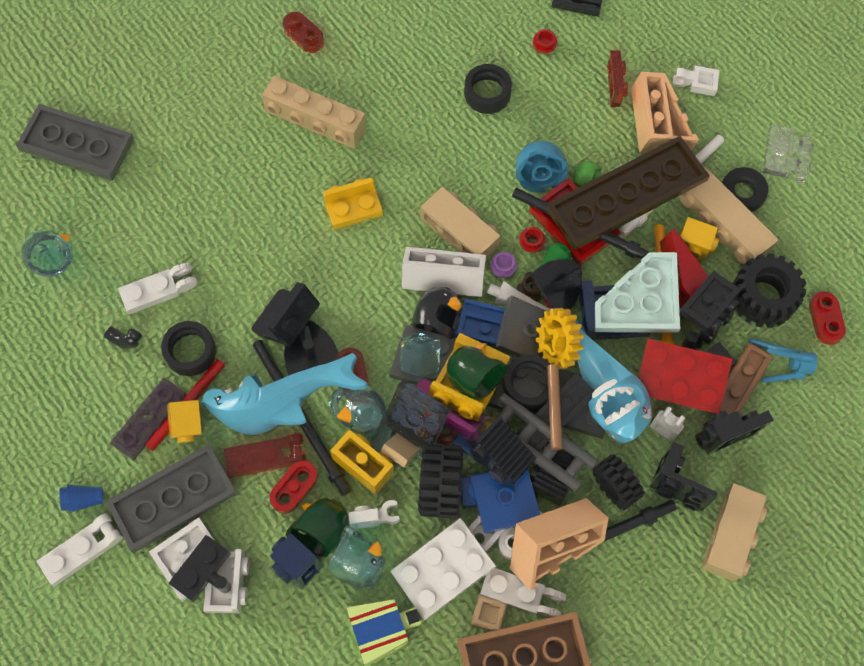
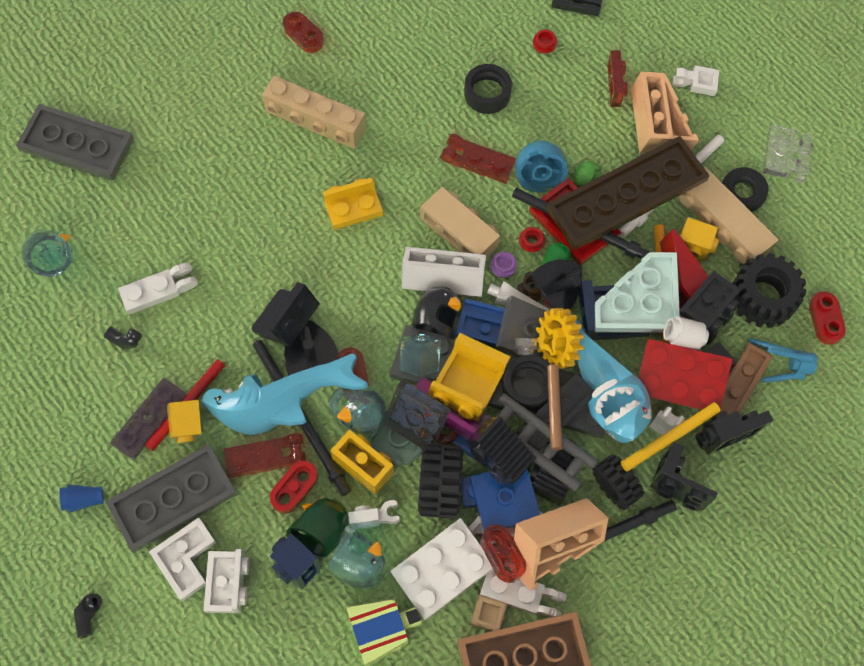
(79, 550): white plate -> none
(84, 613): none -> black arm
(184, 329): black tyre -> none
(202, 569): black plate -> none
(400, 450): tan tile -> none
(474, 372): dark green piece -> none
(478, 159): none -> clear red plate
(503, 555): none -> clear red plate
(525, 345): none -> clear plate
(670, 436): none -> yellow bar
(686, 333): none -> white brick
(735, 533): tan brick -> none

